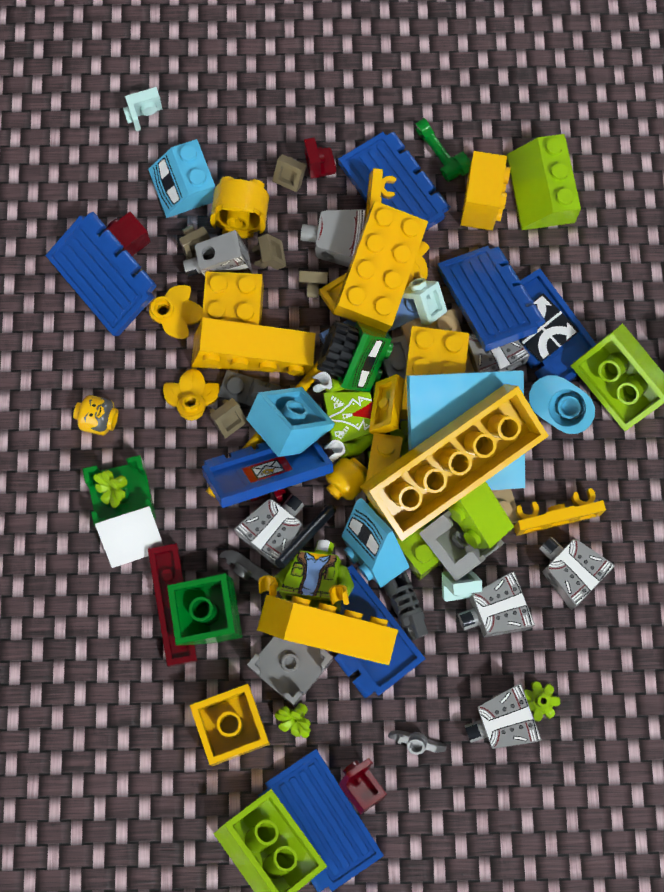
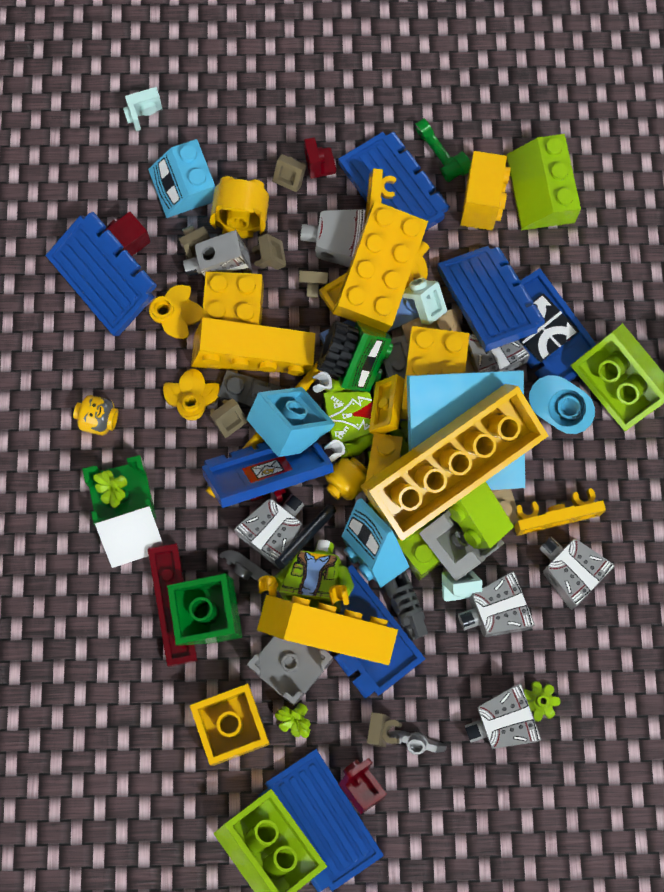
(379, 730): none -> dark tan tile

